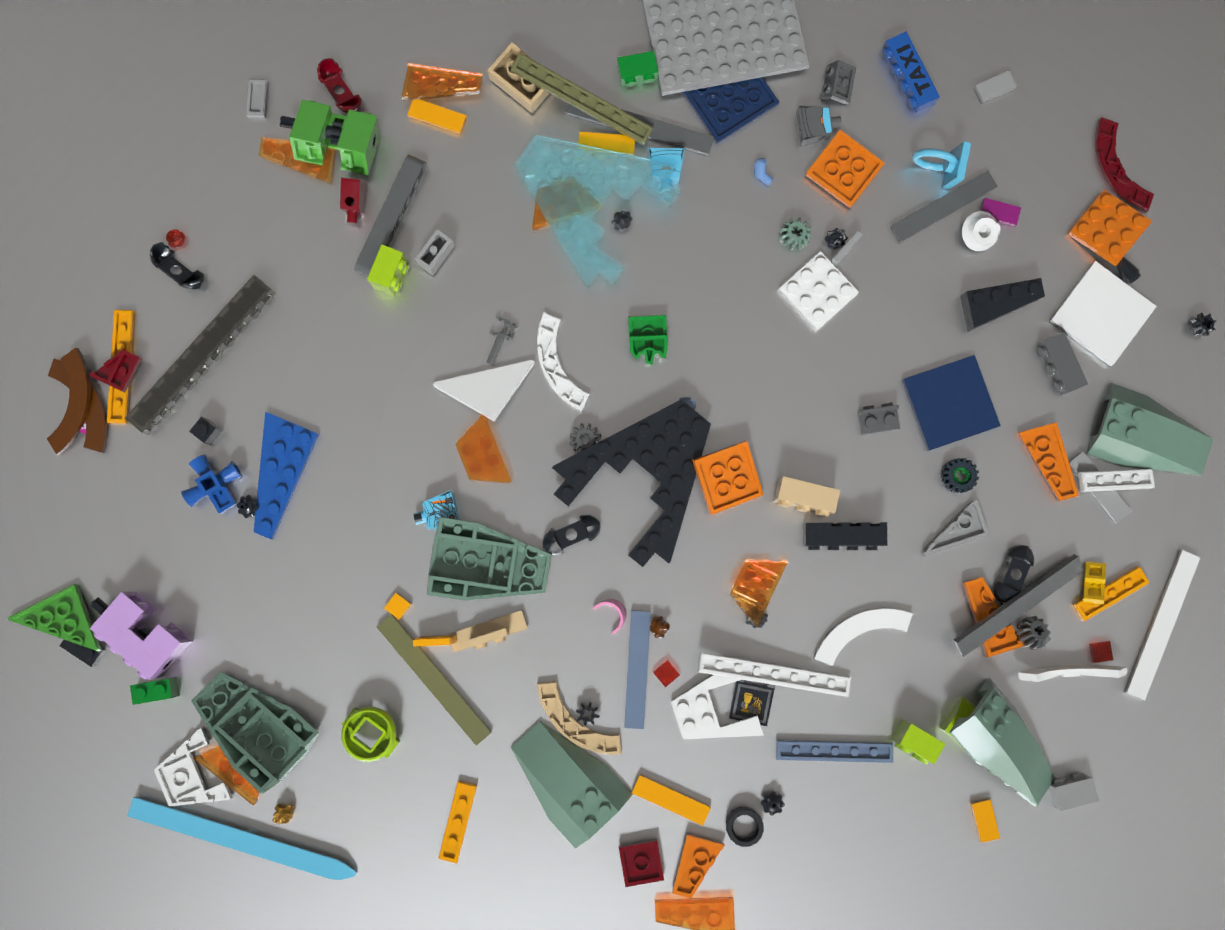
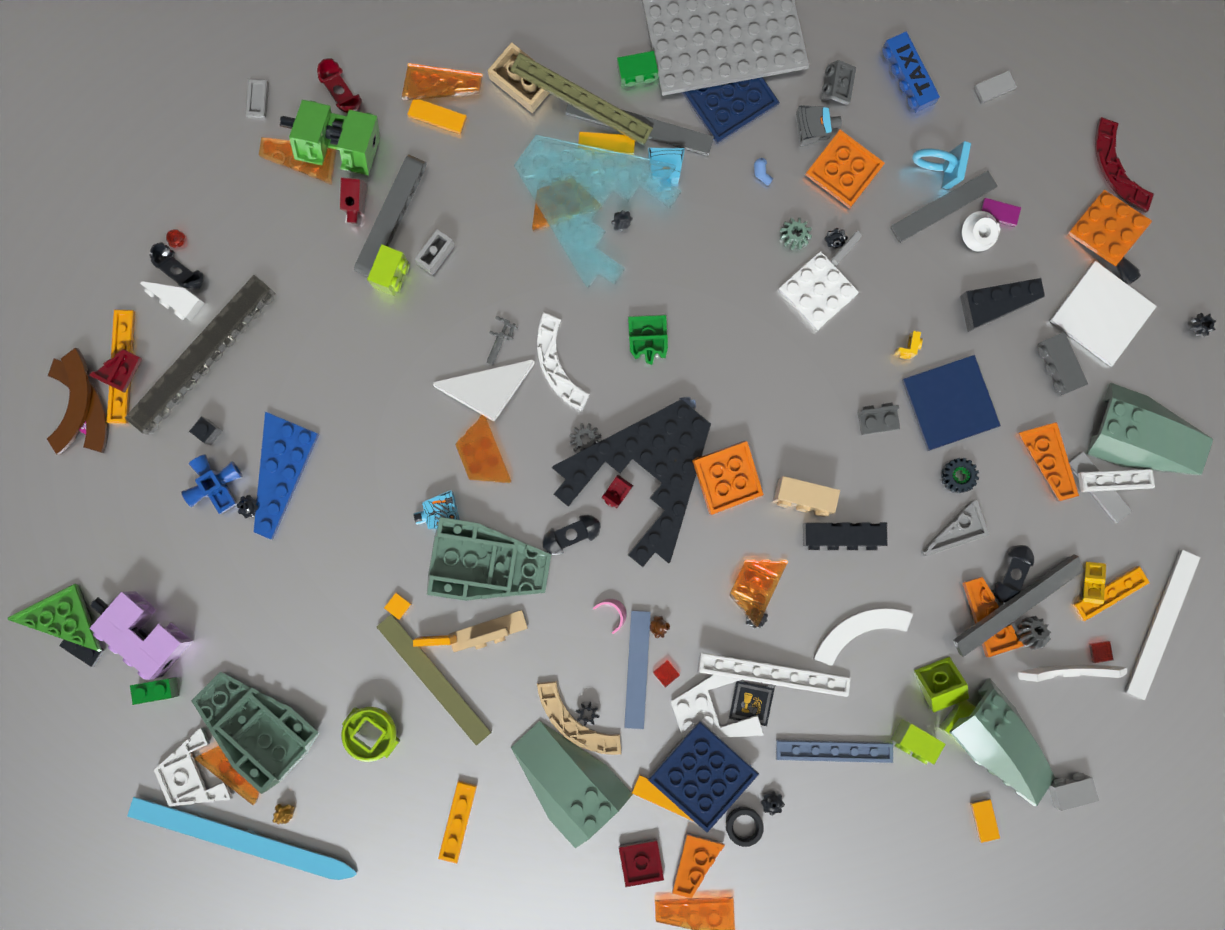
(180, 299): none -> white slope
(617, 491): none -> dark red bracket
(703, 776): none -> dark blue tile
(914, 343): none -> yellow bracket
(942, 684): none -> lime slope

